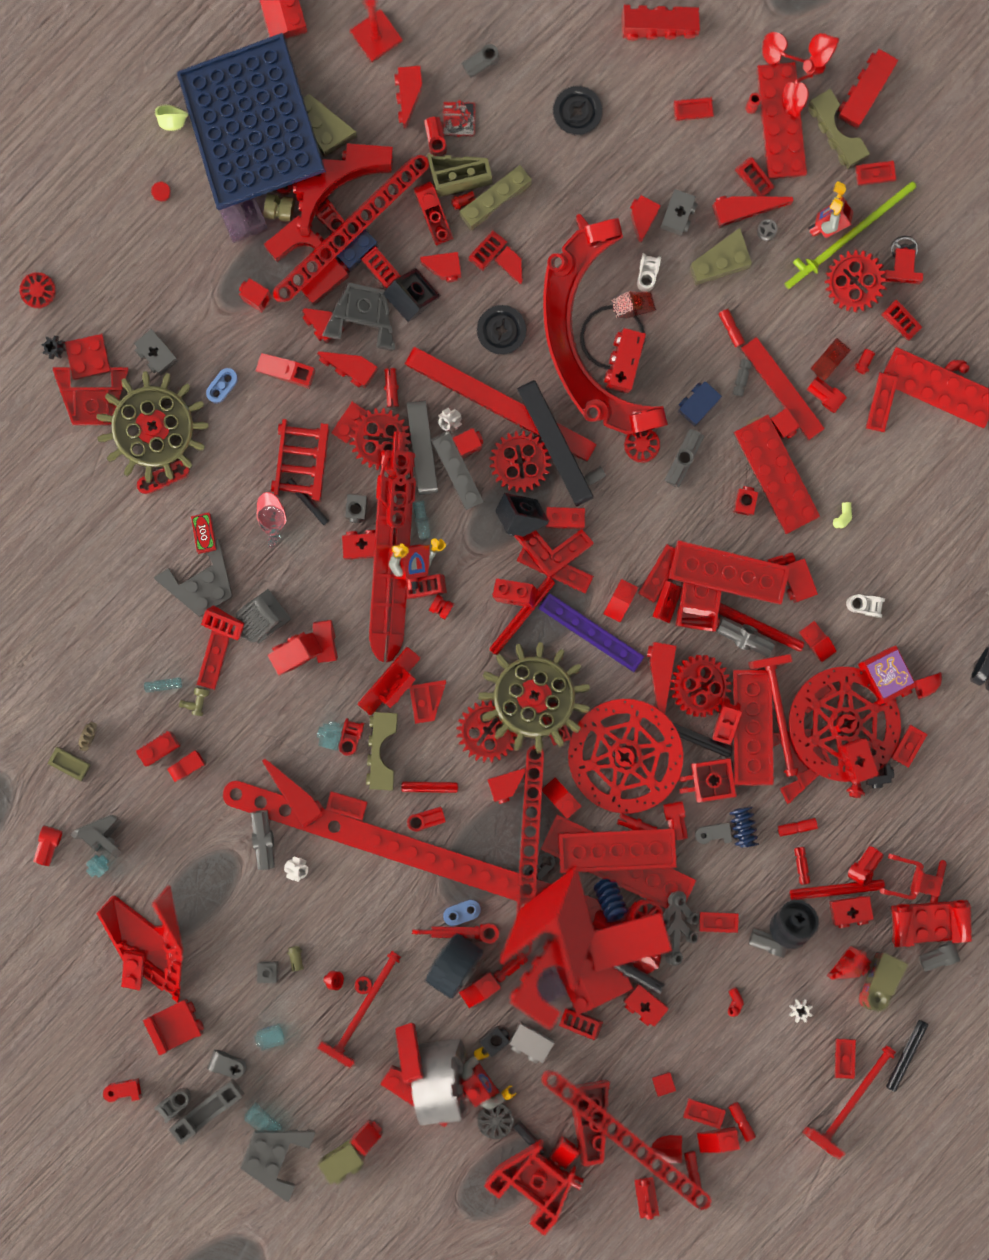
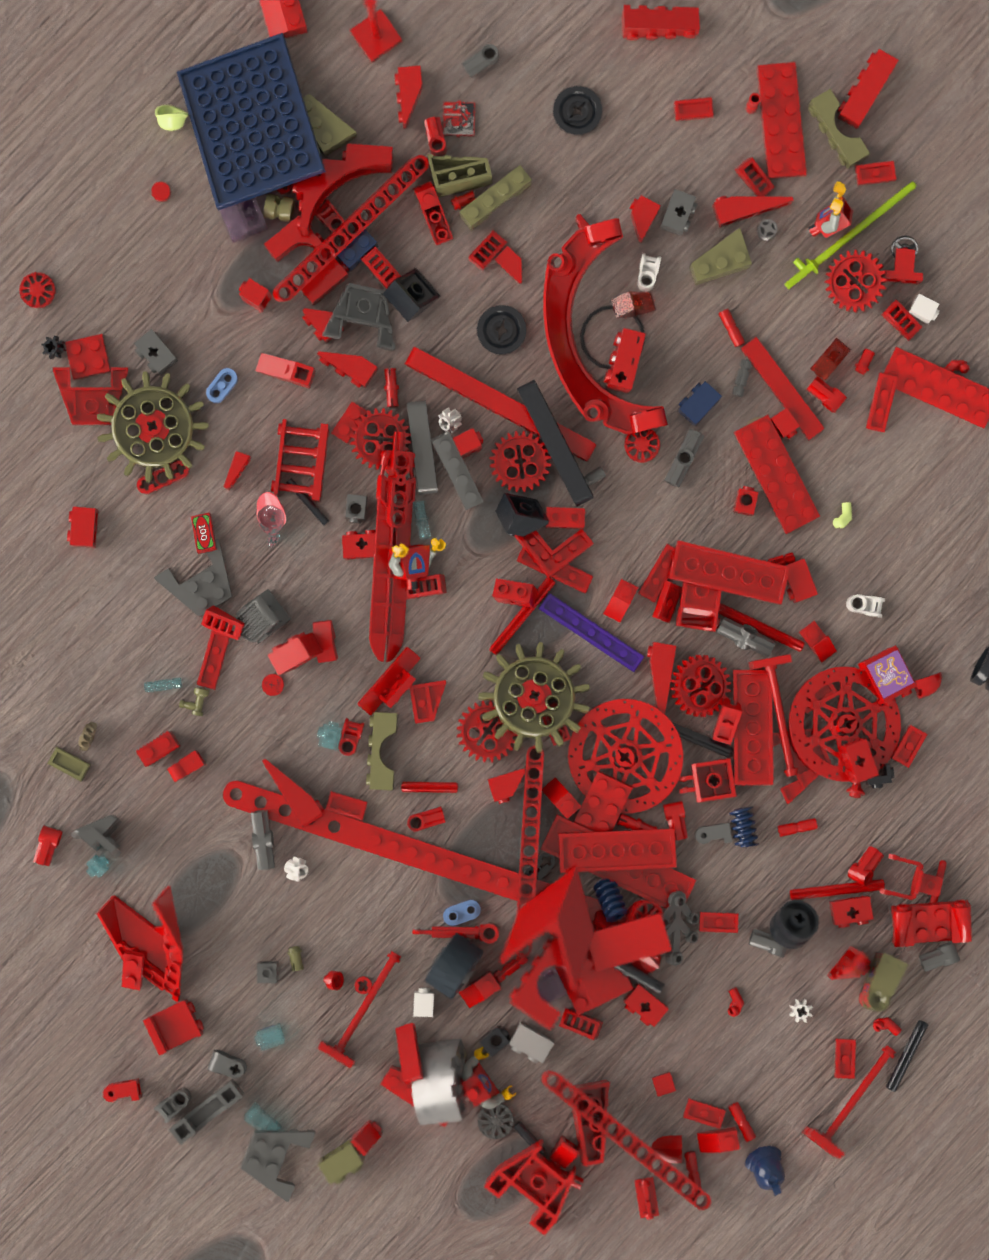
(83, 527): none -> red brick
(237, 466): none -> red slope
(272, 684): none -> red piece
(423, 1003): none -> white brick
(438, 603): red wheel -> none
(444, 266): red slope -> none
(603, 803): none -> red plate
(767, 1168): none -> dark blue helmet
(802, 865): red axle -> none
(821, 48): plant -> none
(886, 1023): none -> red arm
(924, 309): none -> white brick

